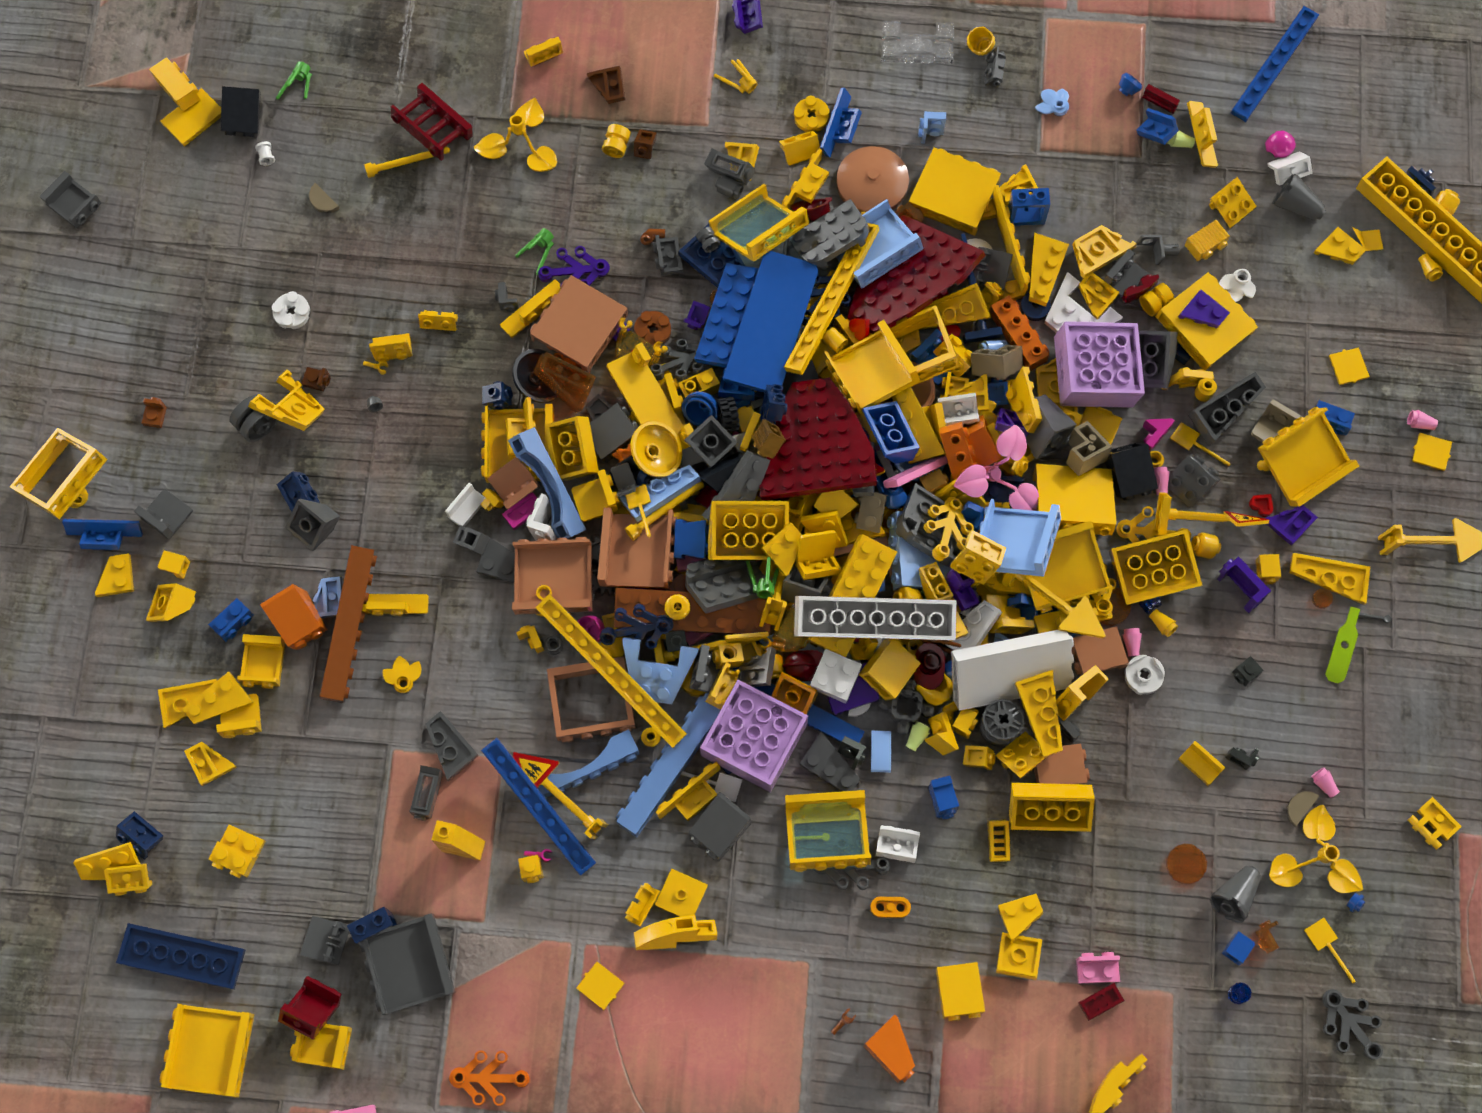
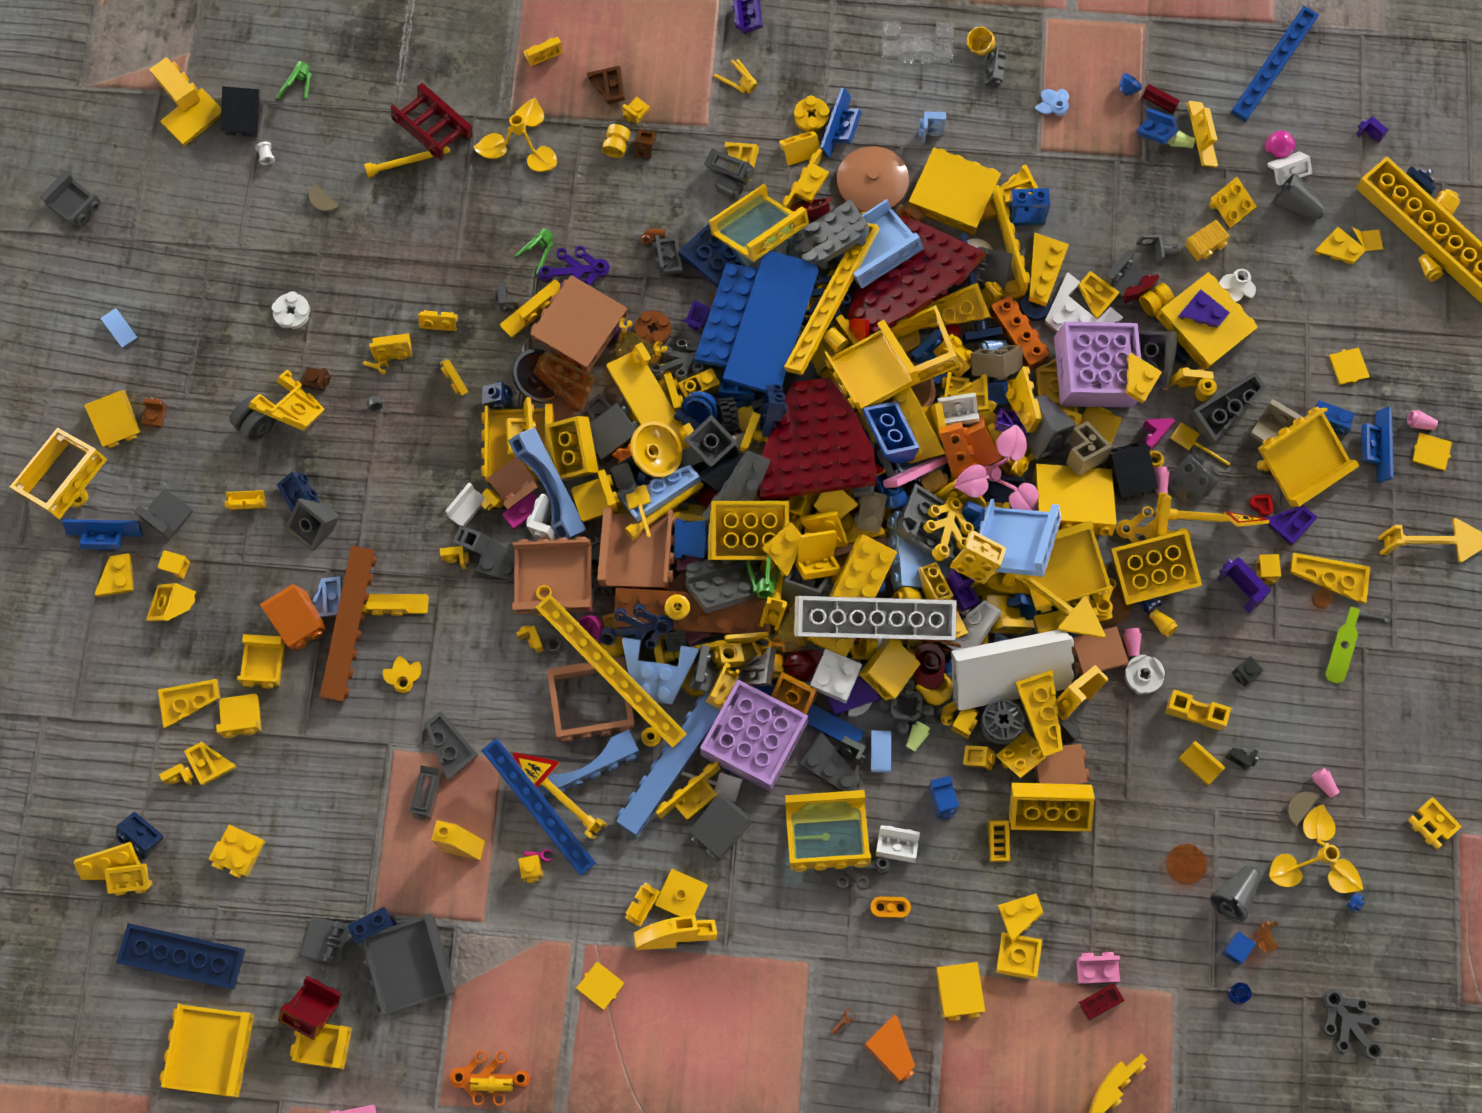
(113, 419): none -> yellow slope
(119, 328): none -> light blue slope
(174, 774): none -> yellow bracket
(217, 699): yellow wing -> none
(231, 620): blue bracket -> none
(245, 500): none -> yellow hinge
(449, 371): none -> yellow wing
(451, 555): none -> yellow bracket
(491, 1084): none -> yellow pin
(635, 110): none -> yellow bracket
(680, 416): none -> dark blue axle
(707, 238): dark grey wheel -> none
(768, 439): pearl gold brick -> none
(943, 736): yellow slope -> none
(1099, 249): yellow wing -> none
(1140, 378): none -> yellow wing
(1205, 545): yellow head -> none
(1209, 715): none -> yellow arch
(1321, 936): yellow piece -> none
(1373, 127): none -> dark purple bracket
(1378, 444): none -> blue bracket

